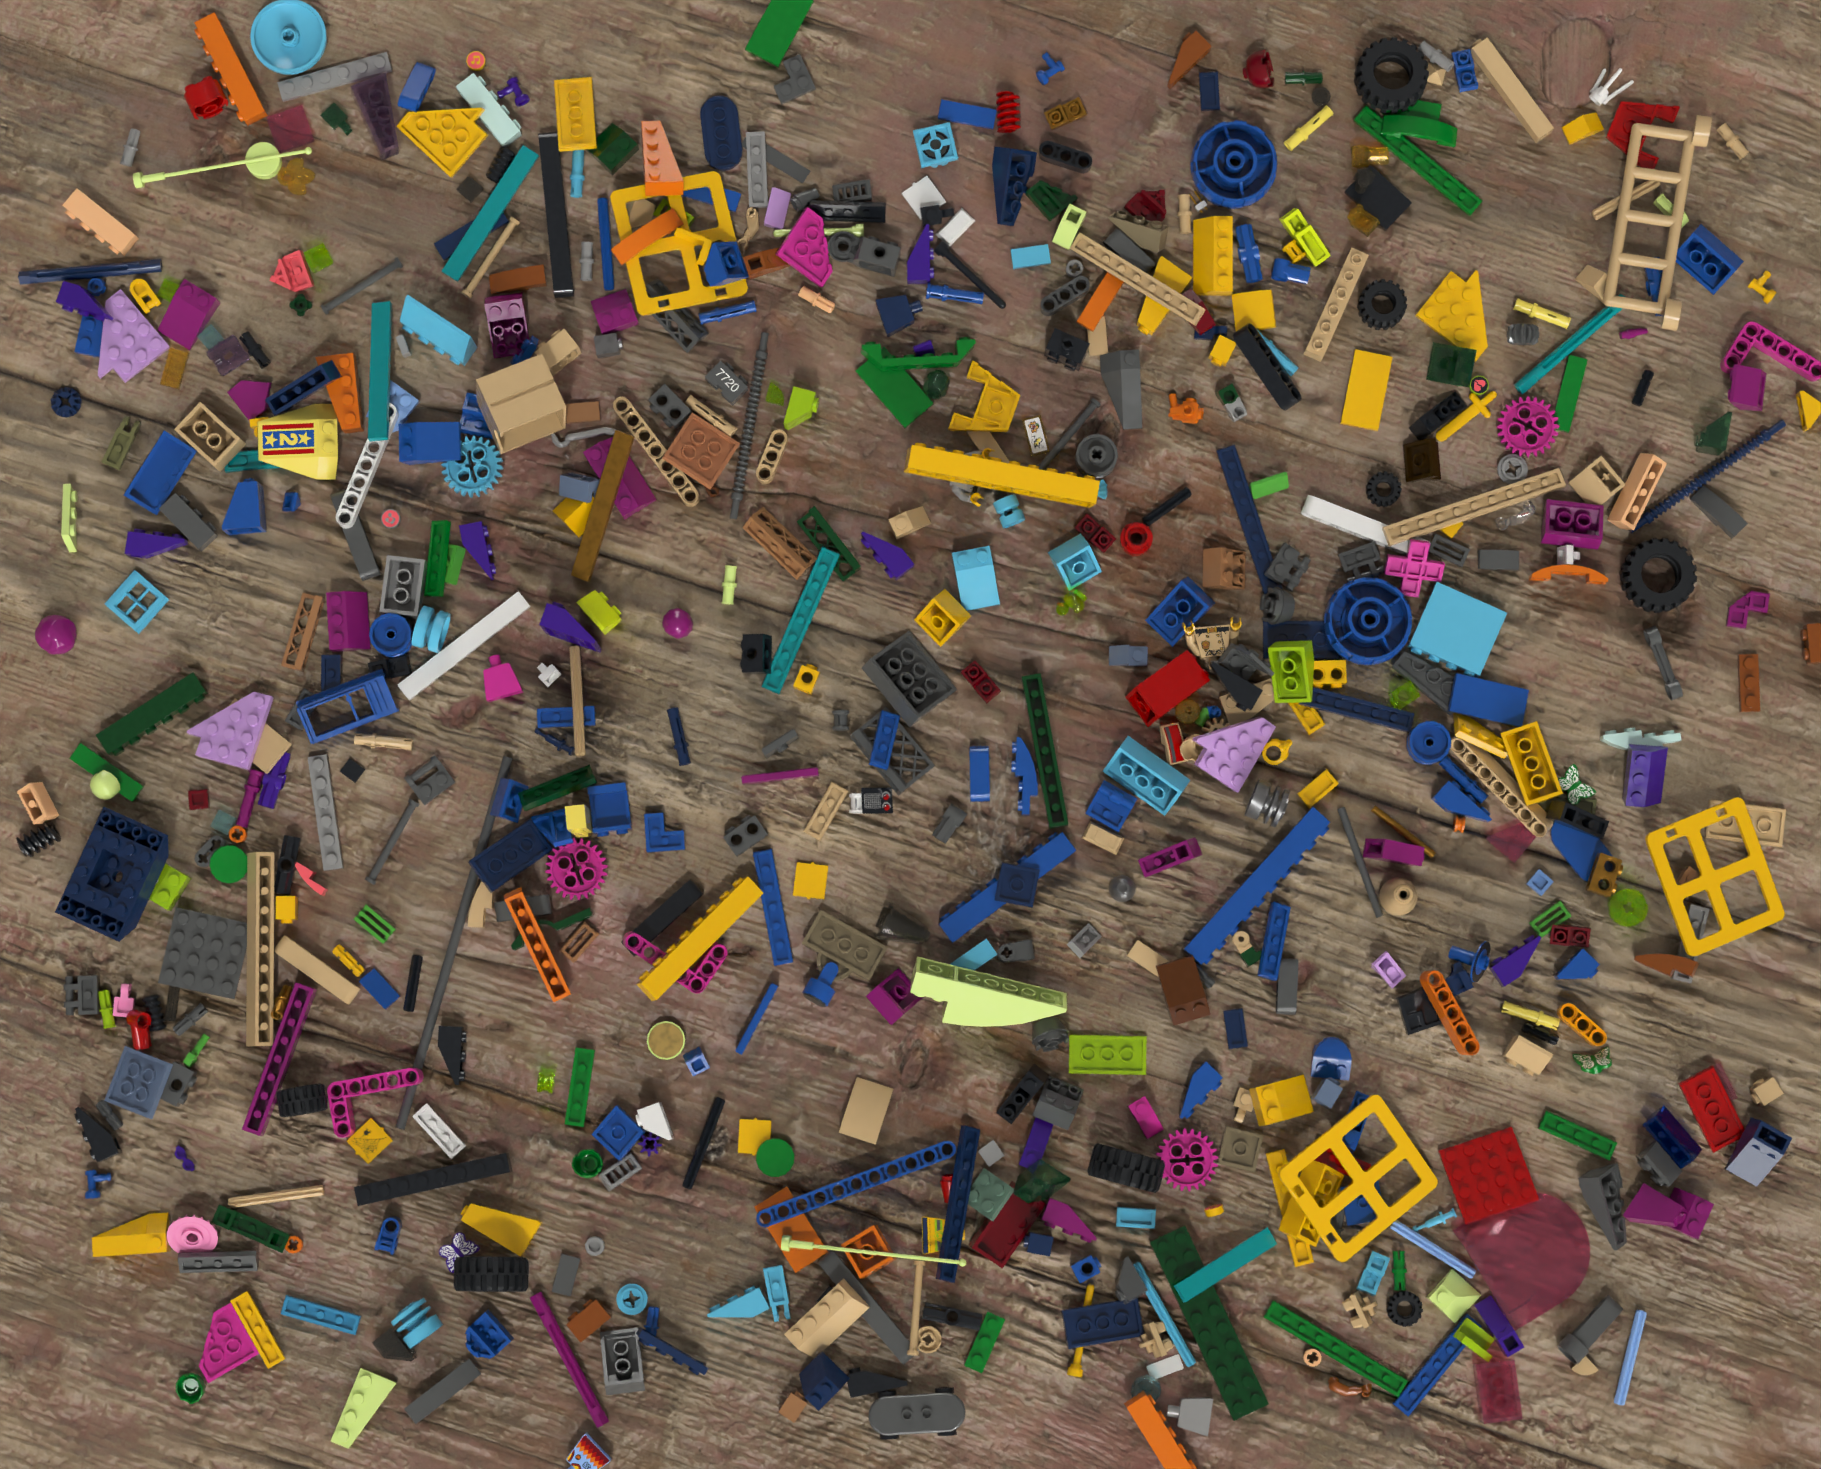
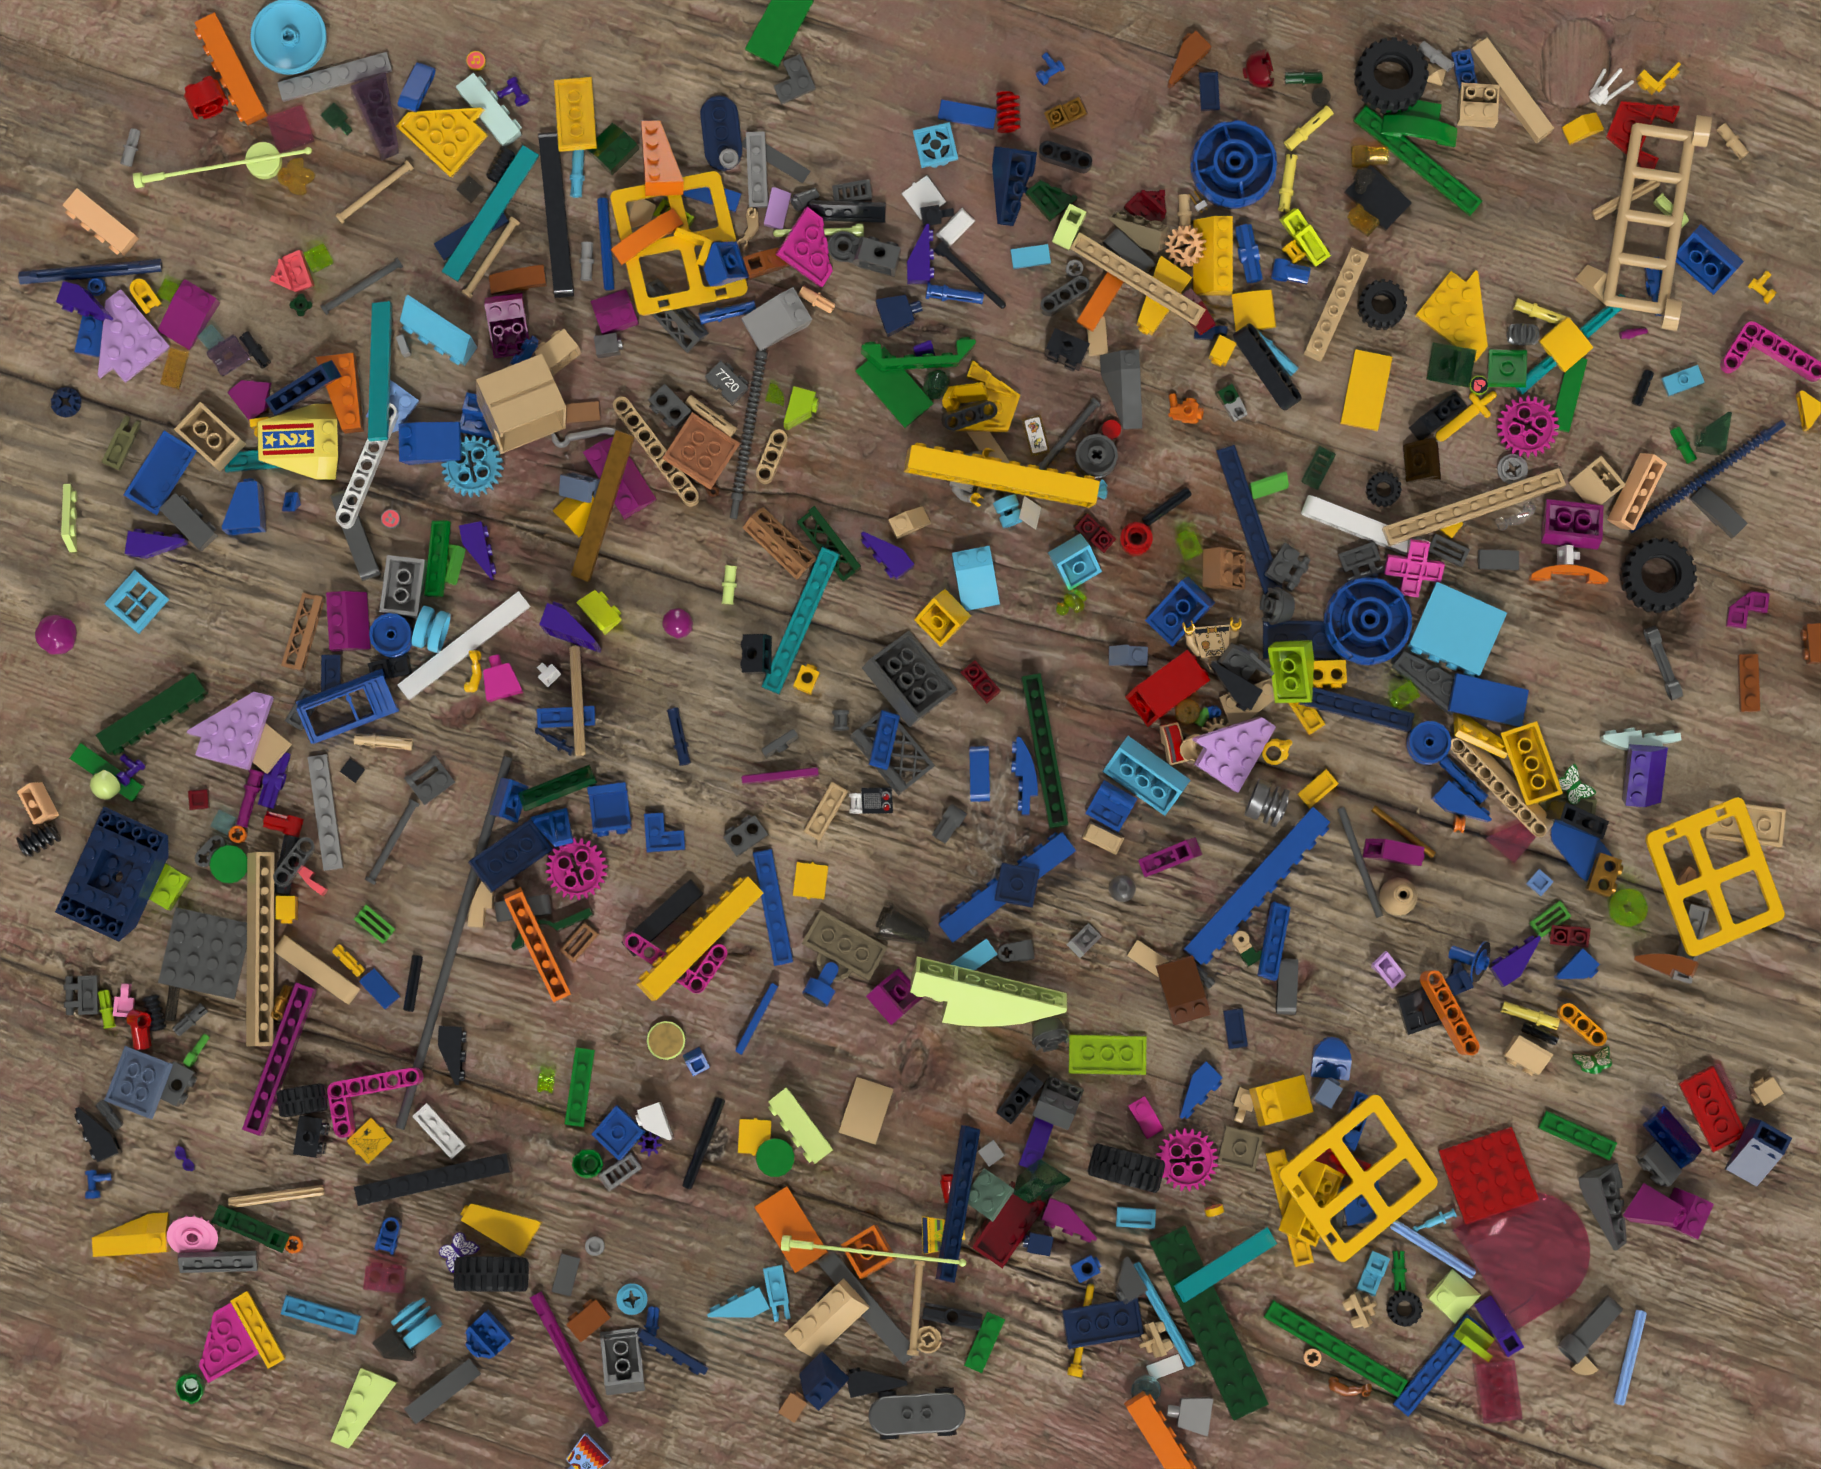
(124, 777): none -> dark purple piece
(287, 824): none -> red piece
(296, 852): none -> dark grey beam
(311, 1136): none -> black brick
(374, 191): none -> tan bar
(385, 1283): none -> clear pink brick
(473, 685): none -> yellow arm
(578, 820): light yellow brick -> none
(728, 158): none -> light grey tile
(777, 319): none -> light grey slope
(800, 1125): none -> yellowish green slope
(863, 1176): blue beam -> none
(962, 394): none -> yellow bracket
(978, 416): none -> black beam
(1030, 512): none -> white sticker
(1111, 429): none -> red tile
(1183, 237): none -> light nougat gear
(1188, 554): none -> clear neon green brick
(1286, 190): none -> light yellow pin
(1313, 478): none -> clear green slope
(1478, 105): none -> tan slope
(1507, 368): none -> green tile
(1565, 344): none -> yellow slope
(1648, 83): none -> yellow bracket
(1682, 380): none -> medium azure plate
(1683, 445): none -> green axle
(1747, 388): magenta slope -> none

